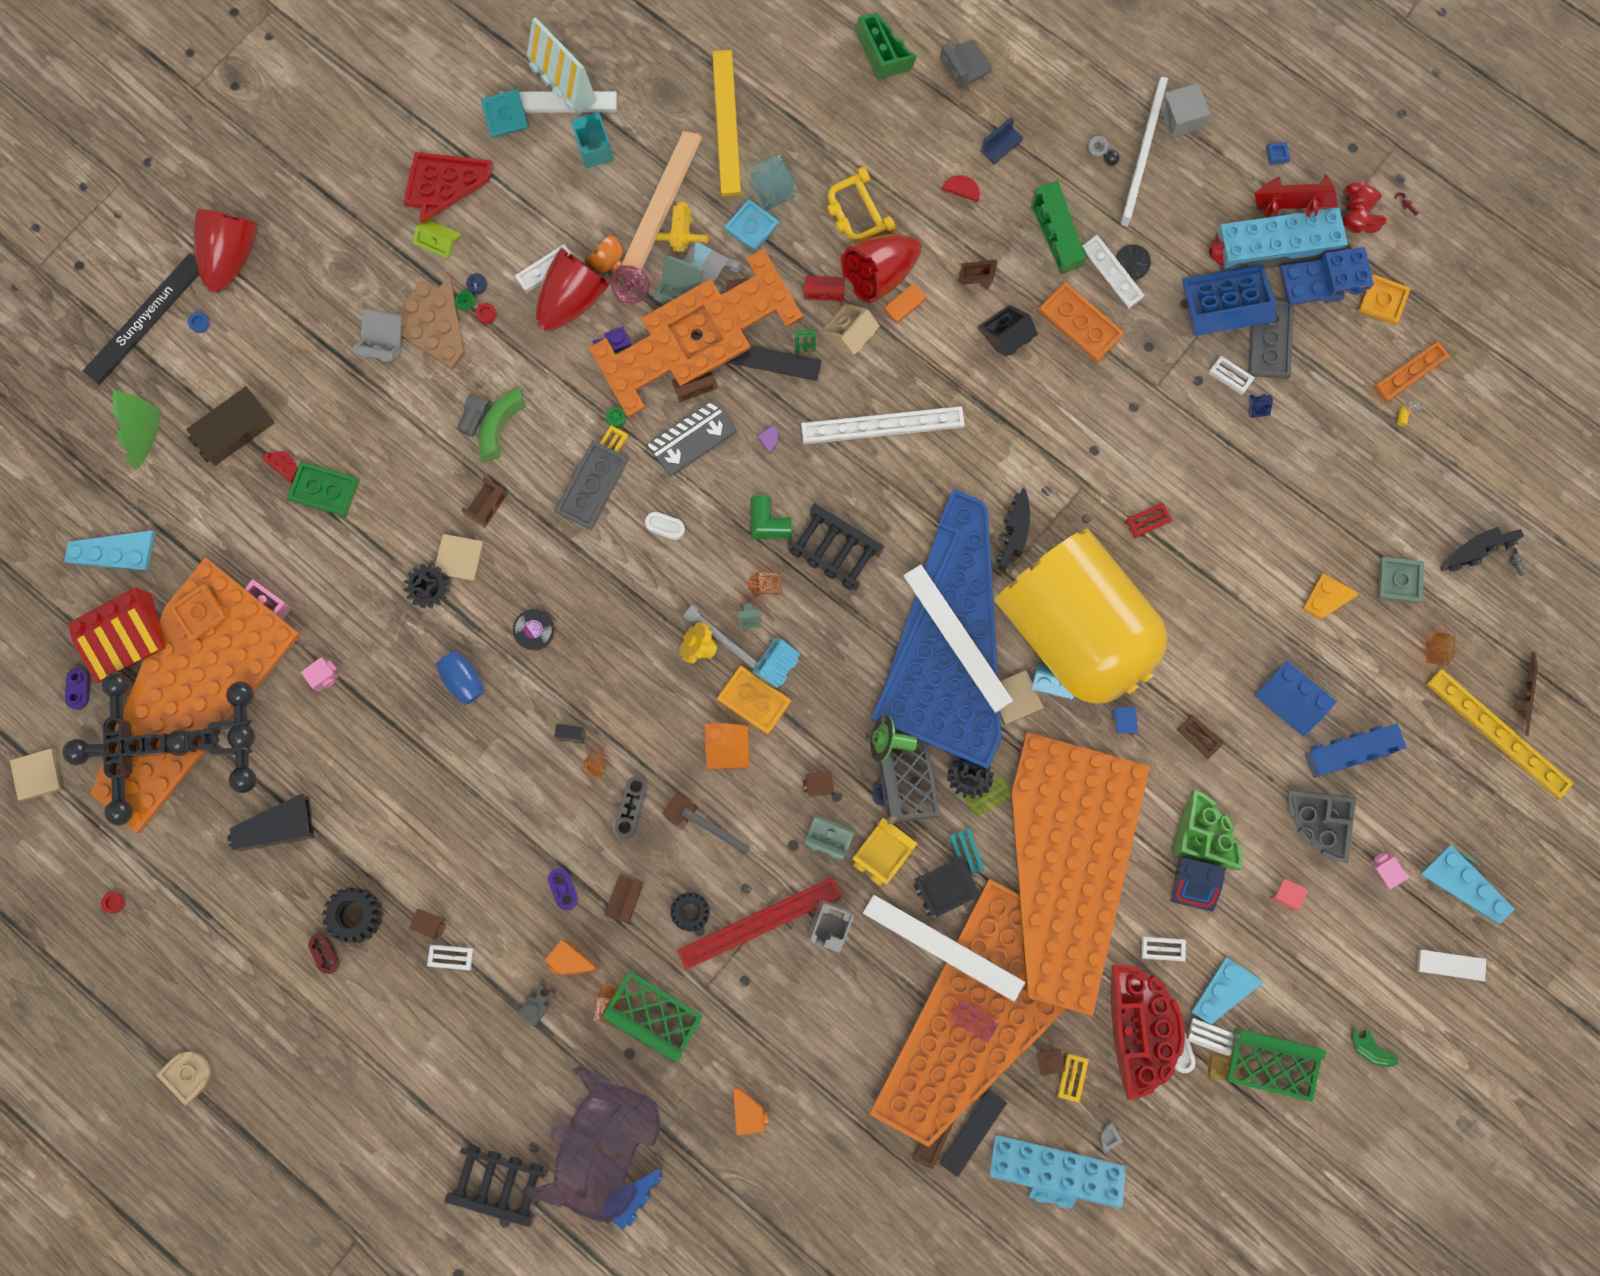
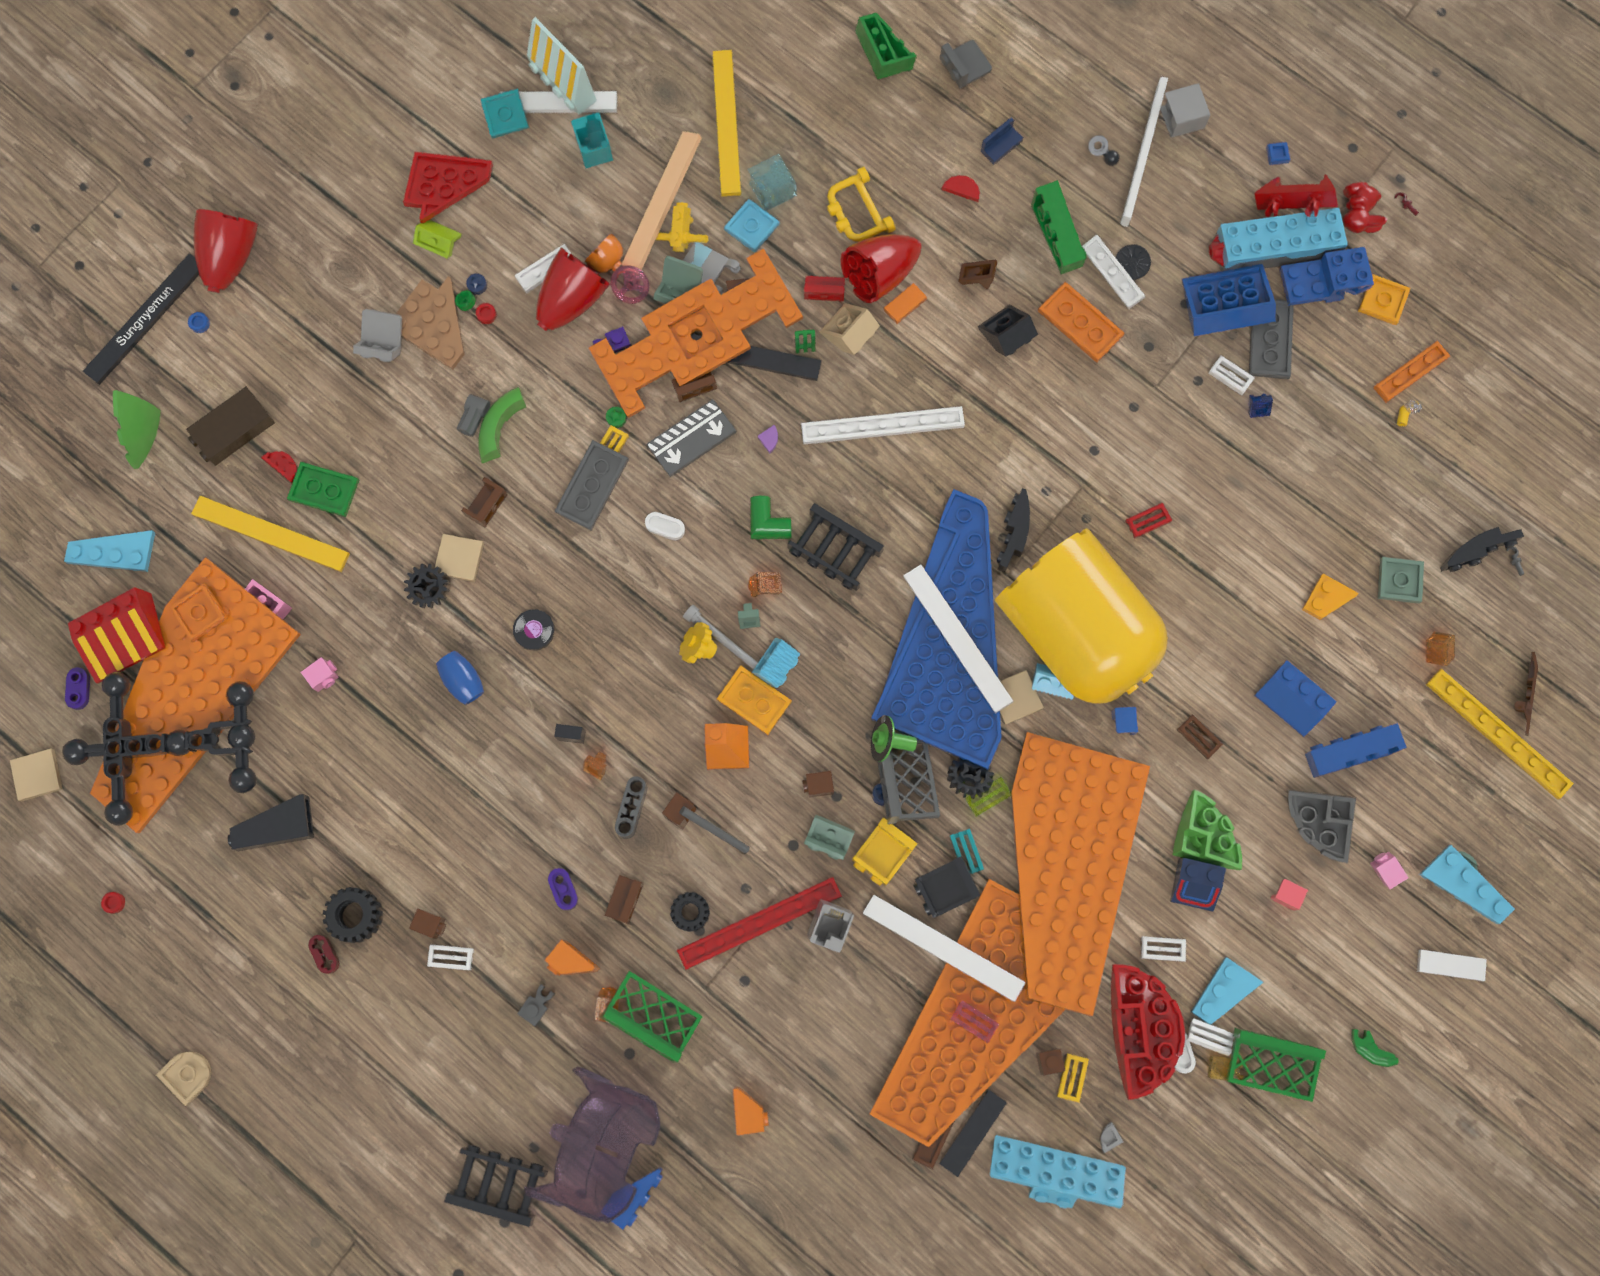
(270, 533): none -> yellow tile

